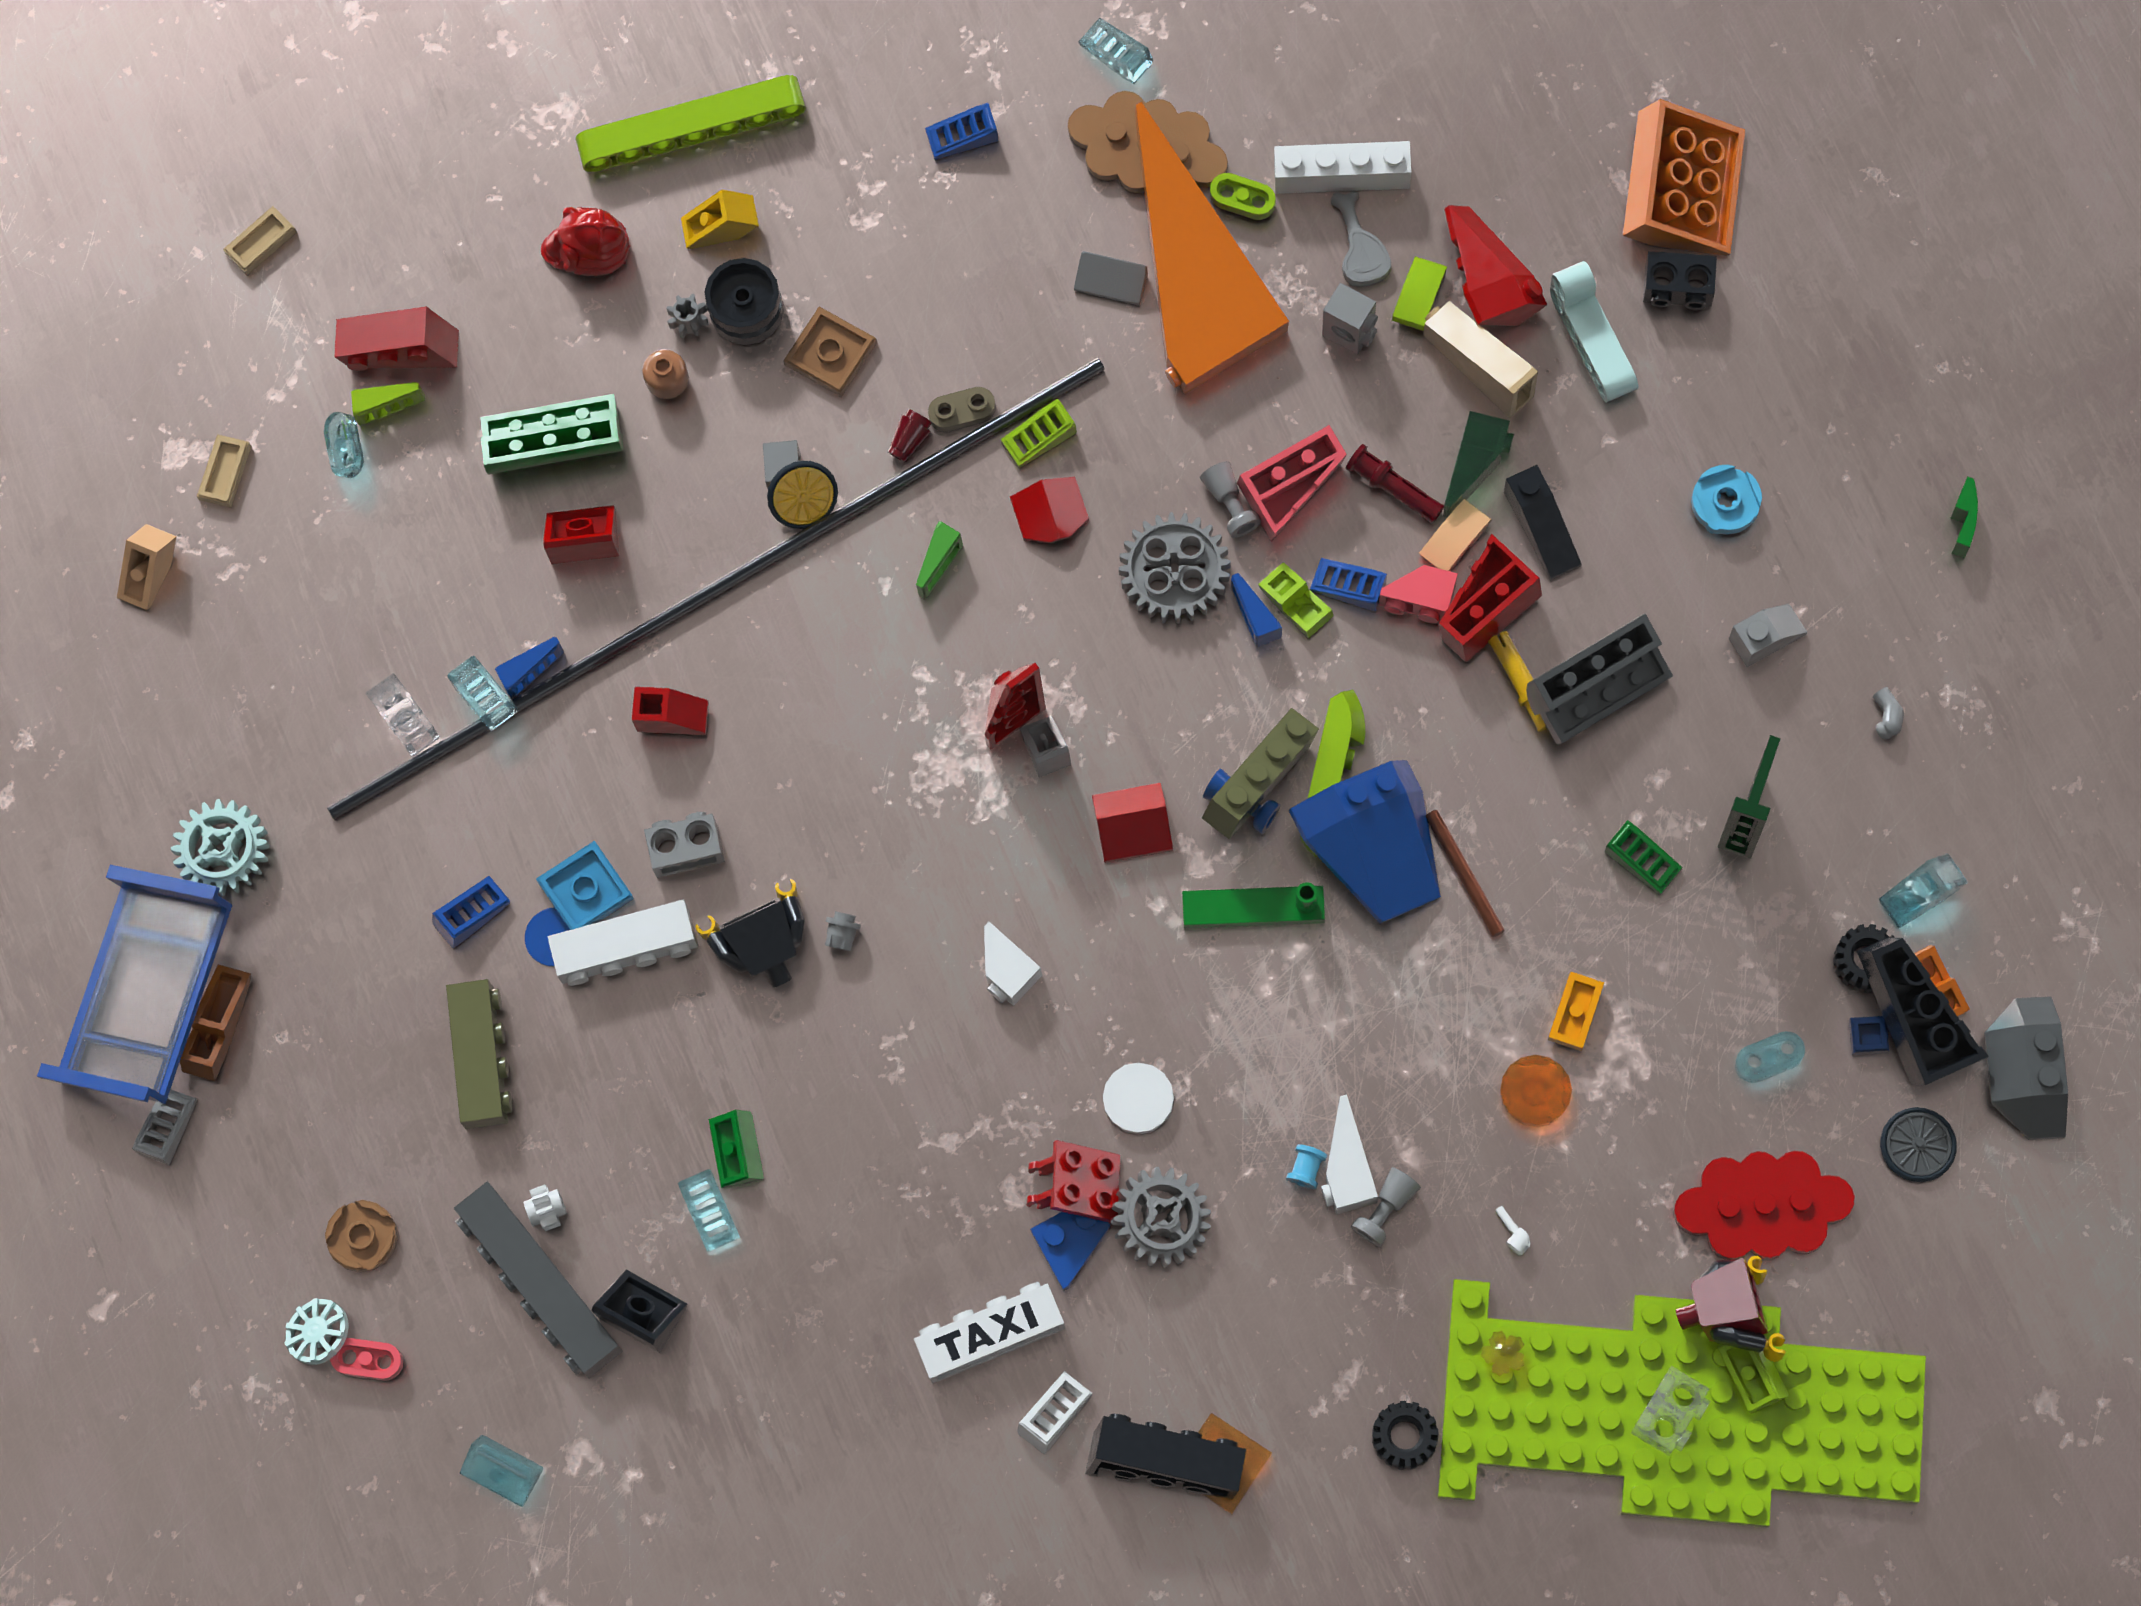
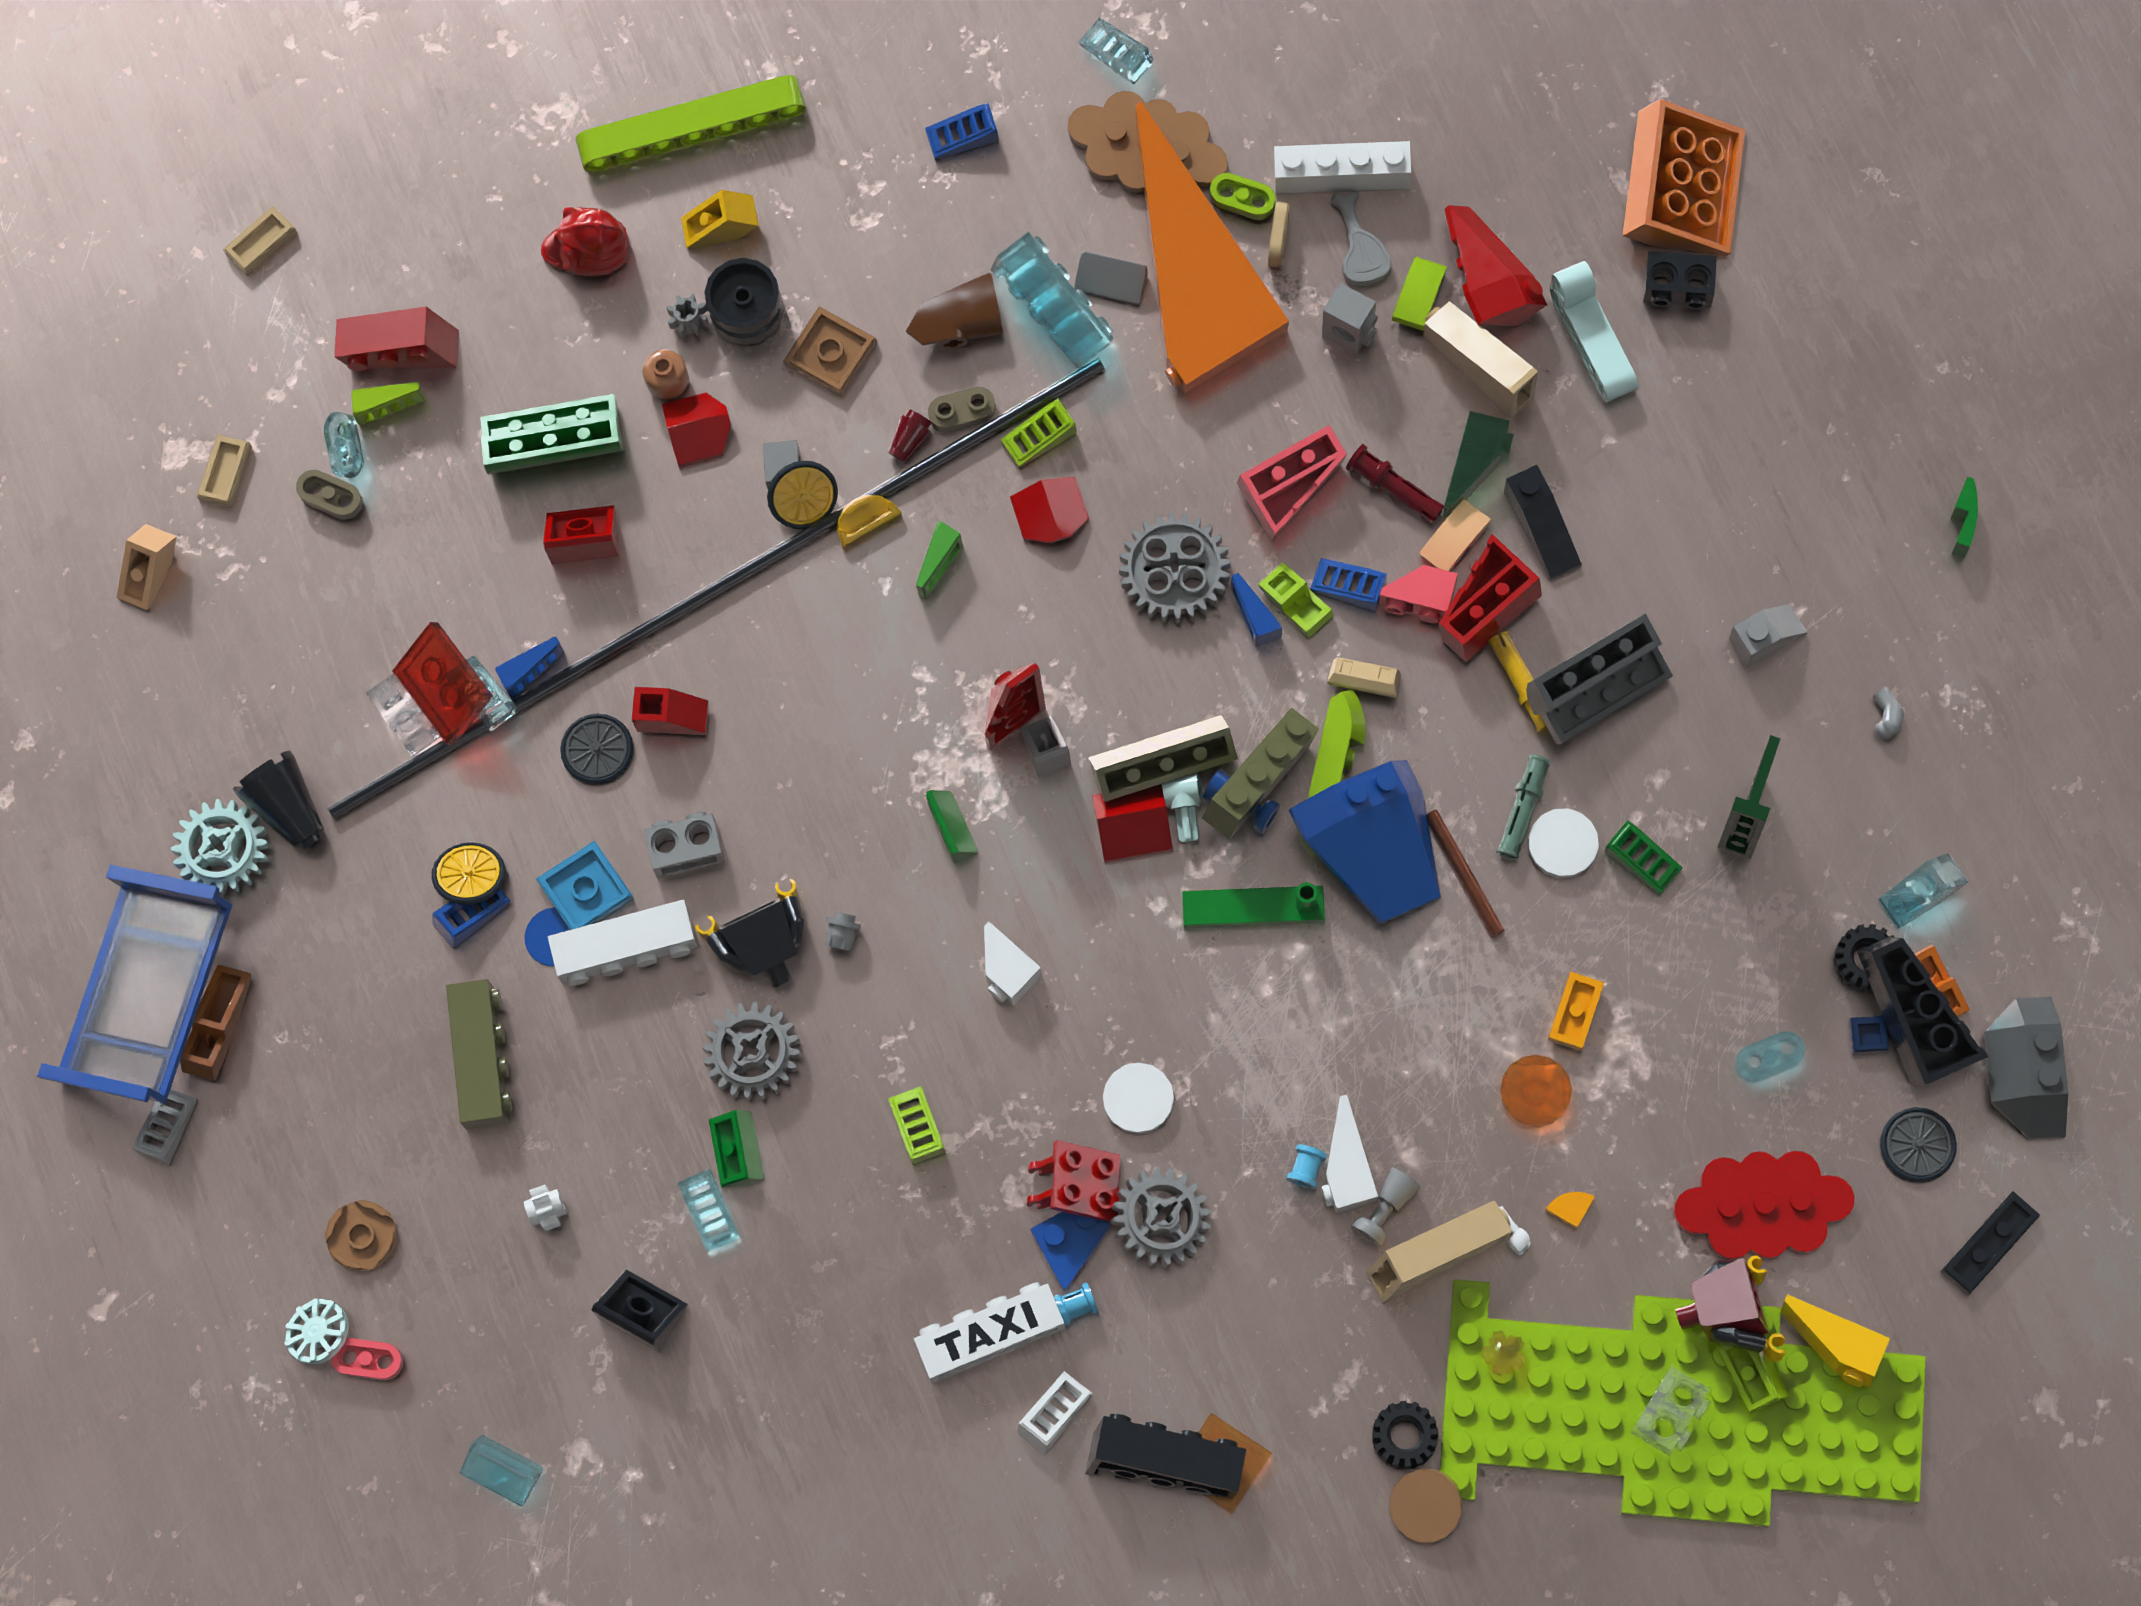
(282, 801): none -> black cone
(331, 495): none -> dark tan plate
(442, 683): none -> clear red tile
(468, 873): none -> yellow wheel
(537, 1279): dark grey brick -> none
(596, 748): none -> dark grey wheel
(697, 428): none -> red slope
(758, 1039): none -> light grey gear
(864, 516): none -> yellow tile
(925, 1151): none -> lime slope
(951, 824): none -> green slope
(958, 315): none -> reddish brown panel
(1053, 299): none -> clear light blue wedge
(1076, 1304): none -> medium azure bush
(1163, 758): none -> olive brick
(1184, 797): none -> light aqua axle
(1223, 486): light grey piece -> none
(1278, 234): none -> tan tile
(1364, 677): none -> tan tile
(1426, 1505): none -> medium nougat tile
(1438, 1250): none -> tan slope
(1528, 793): none -> sand green pin
(1563, 843): none -> white tile
(1570, 1207): none -> light orange tile
(1735, 483): medium azure plate -> none
(1843, 1345): none -> yellow slope
(1990, 1243): none -> black tile

